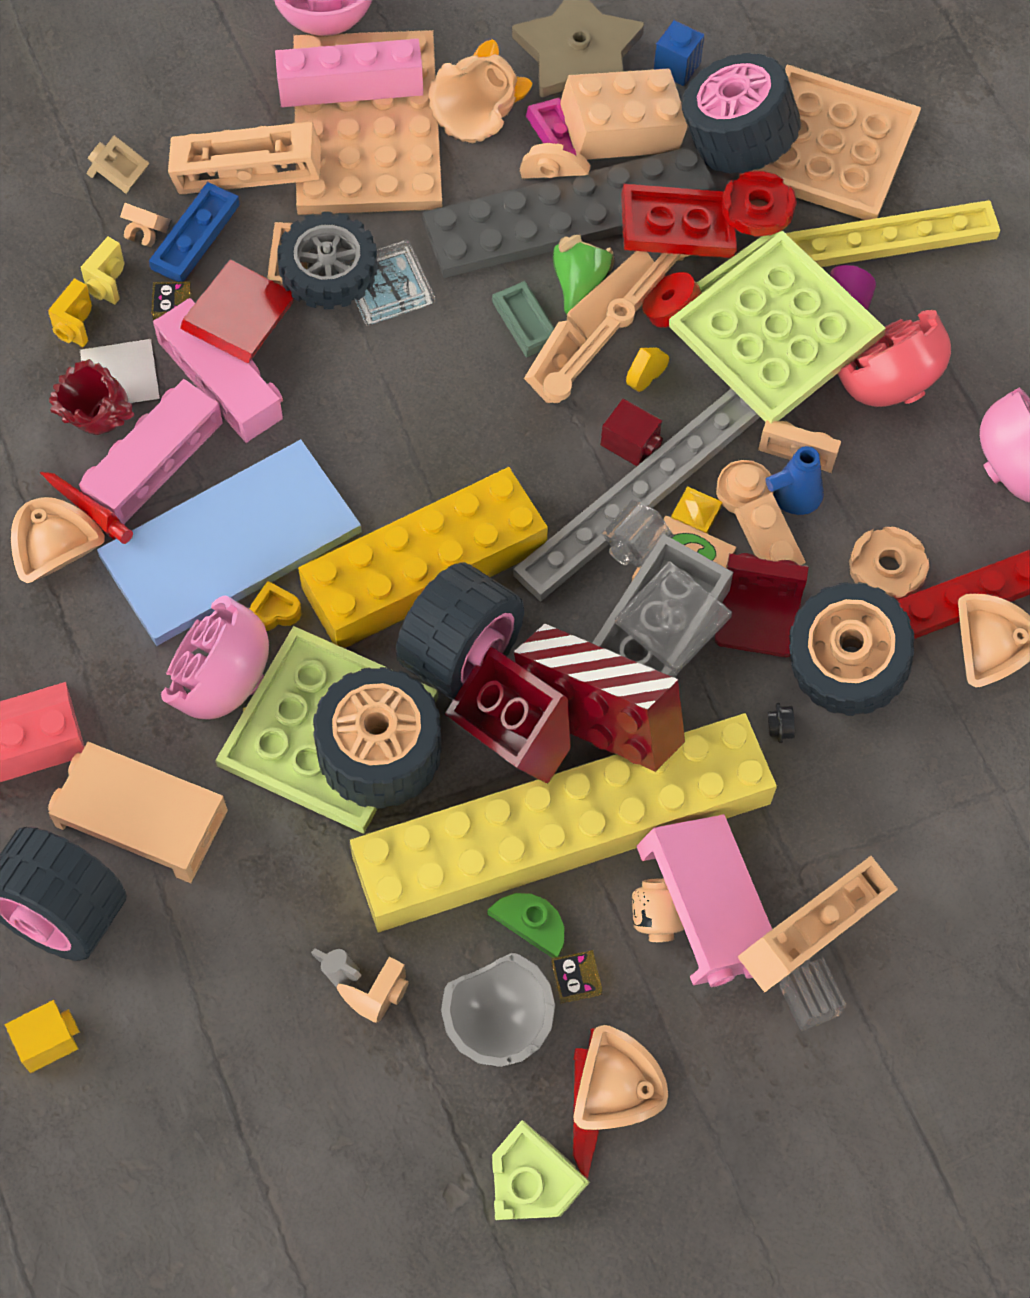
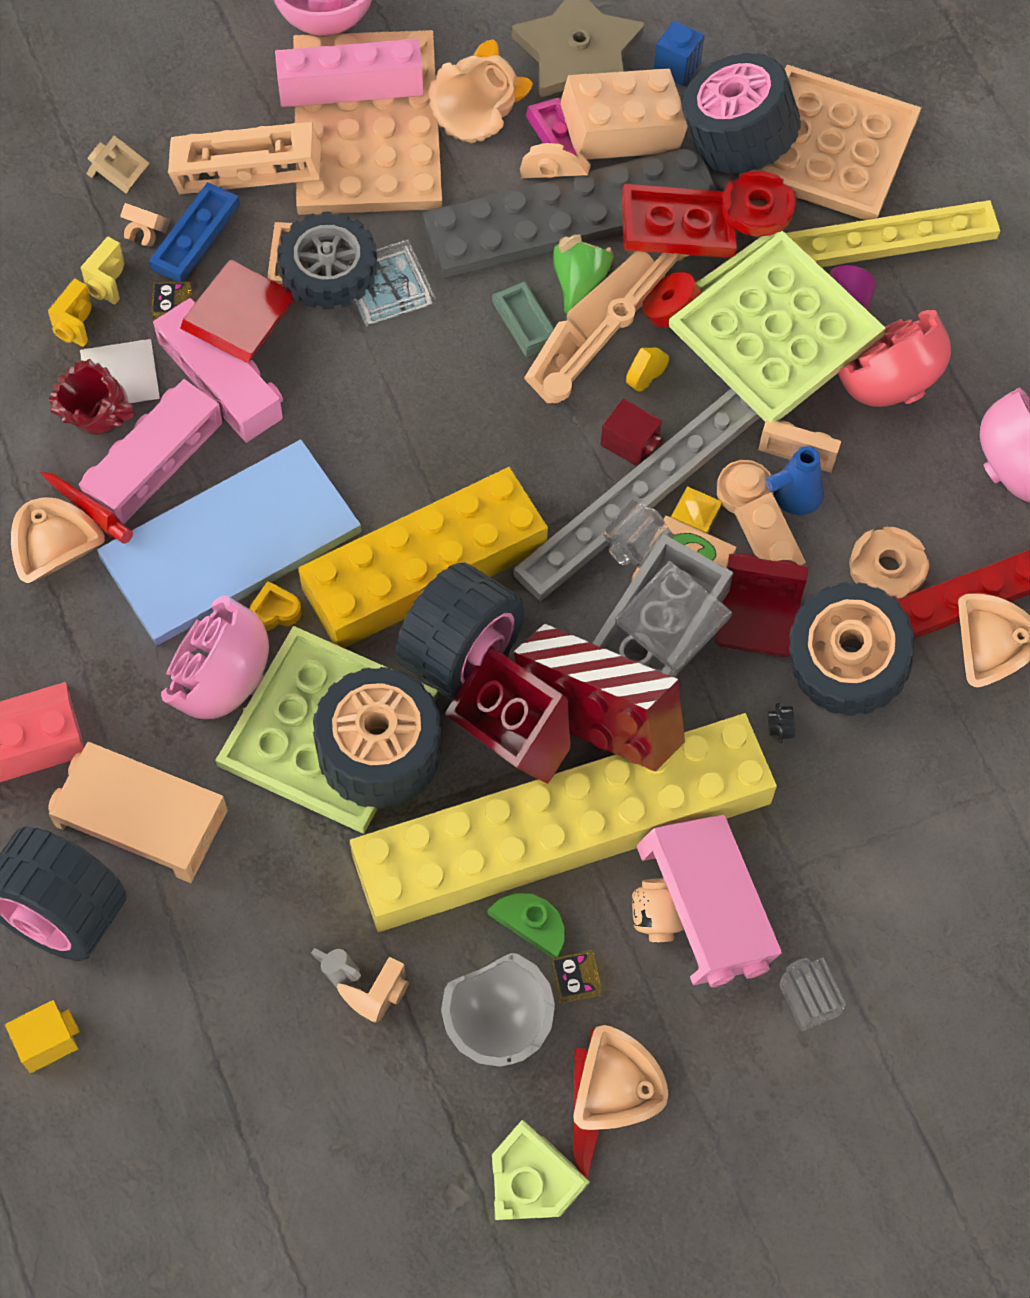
(817, 923): light nougat brick -> none

